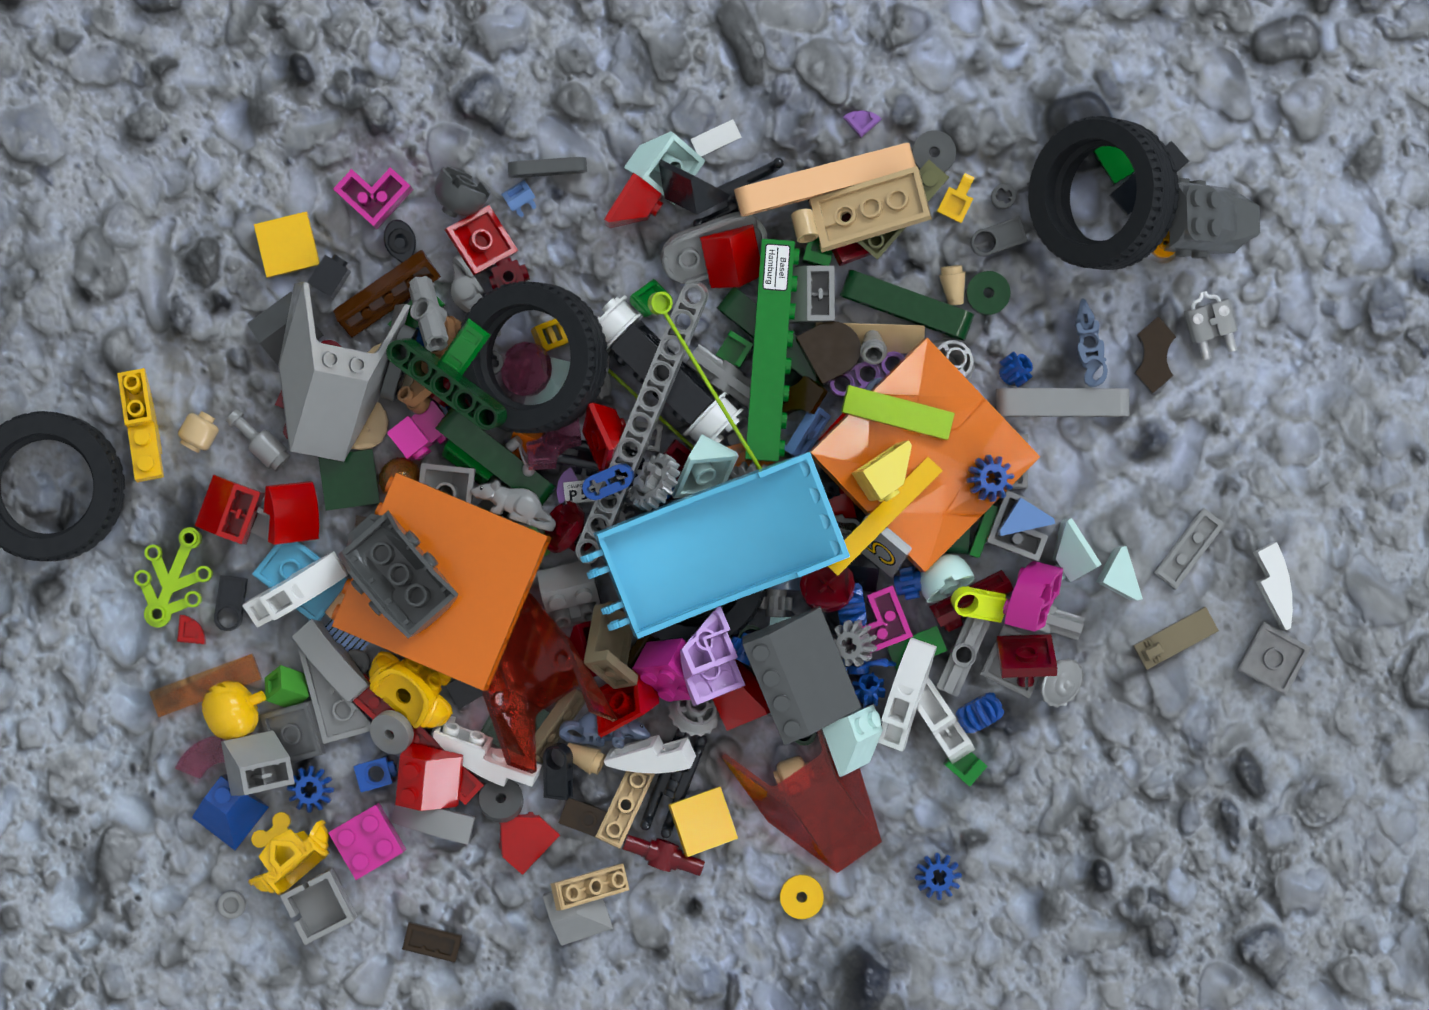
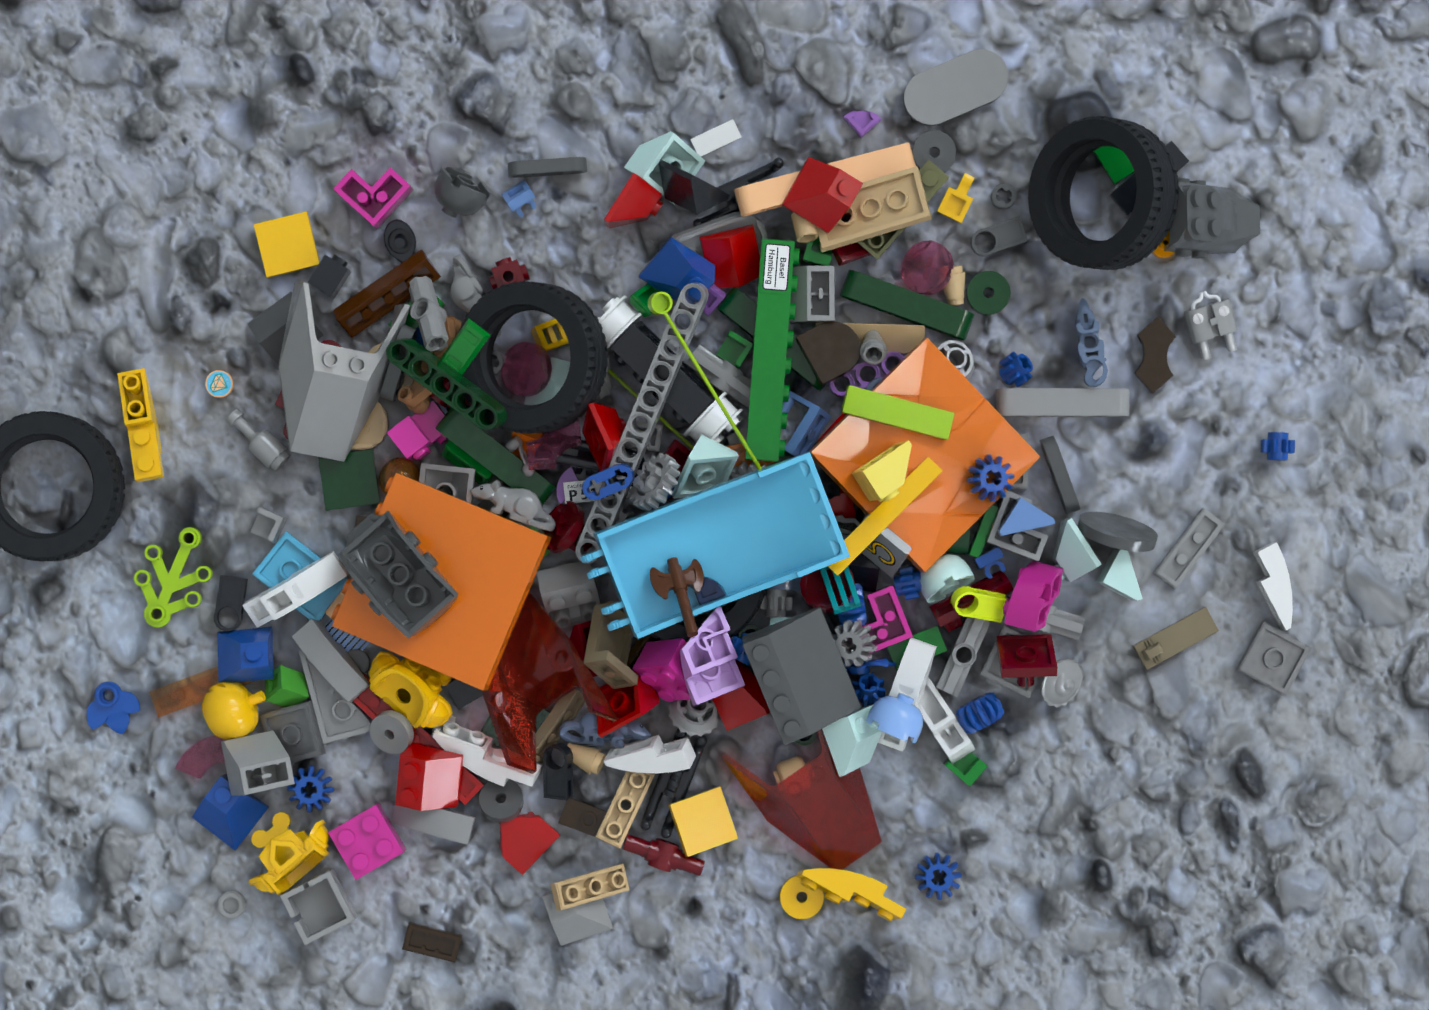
(114, 711): none -> blue plate
(190, 631): red tile -> none
(198, 431): tan head -> none
(219, 384): none -> tile
(229, 510): red slope -> none
(245, 655): none -> blue slope
(292, 512): red slope -> none
(364, 778): blue brick -> none
(481, 240): red slope -> none
(675, 268): none -> blue slope
(678, 581): none -> reddish brown piece
(710, 591): none -> dark blue tile
(715, 296): none -> medium lavender tile
(805, 396): dark brown tile -> none
(821, 194): none -> red slope
(843, 884): none -> yellow slope
(846, 605): none -> teal tile
(897, 717): none -> light blue cylinder
(927, 267): none -> clear pink tile
(956, 87): none -> light grey tile
(988, 559): none -> blue tile
(1059, 474): none -> dark grey beam
(1117, 531): none -> dark grey piece
(1277, 446): none -> blue gear

